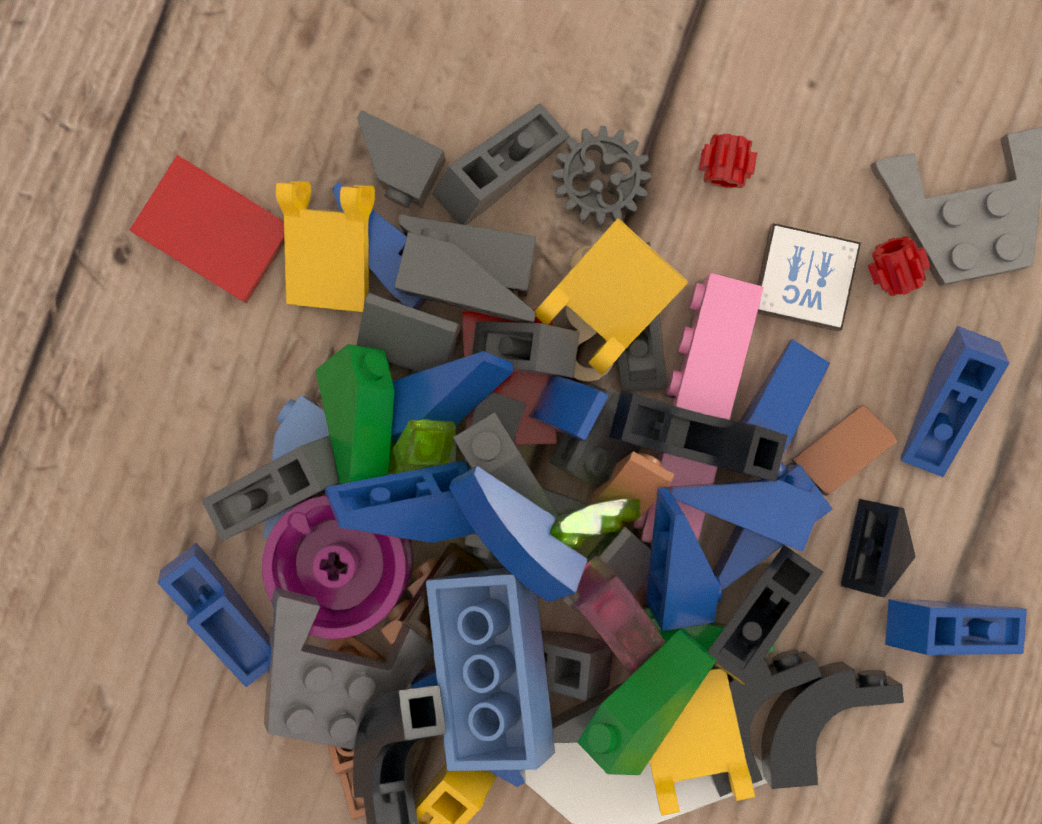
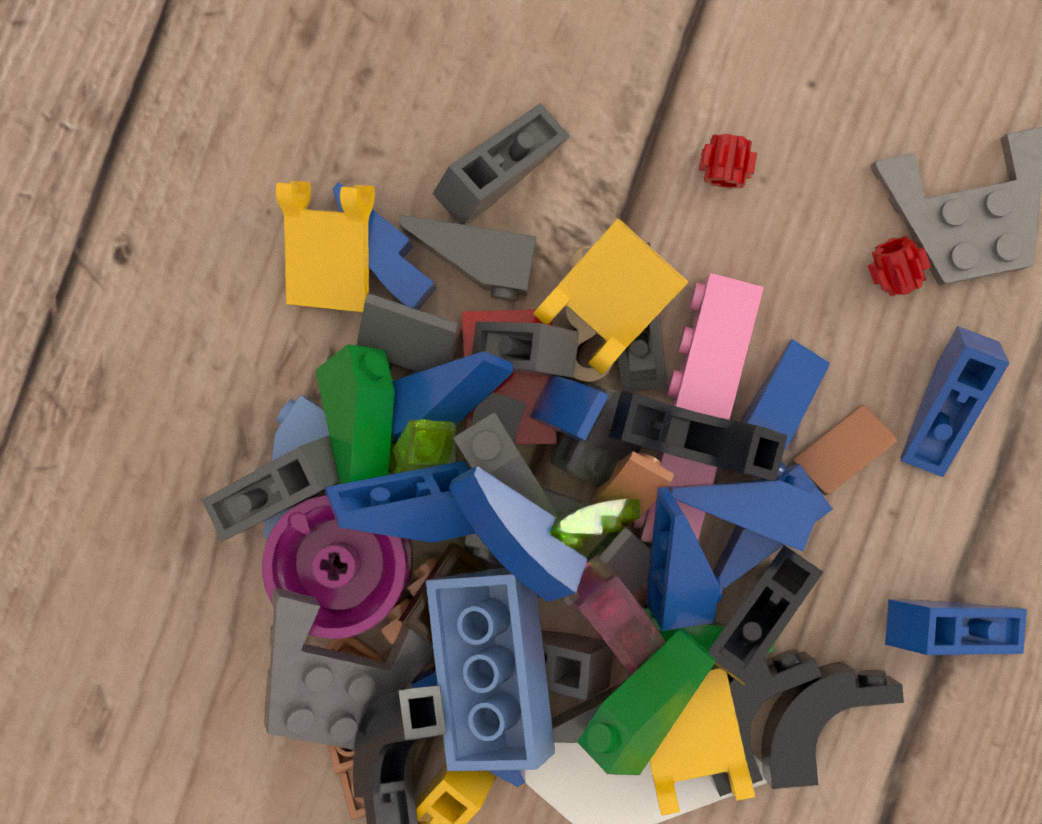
(210, 229): red tile -> none
(217, 614): blue slope -> none
(401, 161): dark grey slope -> none
(447, 275): dark grey slope -> none
(578, 166): dark grey gear -> none
(807, 276): white tile -> none
(877, 548): black slope -> none

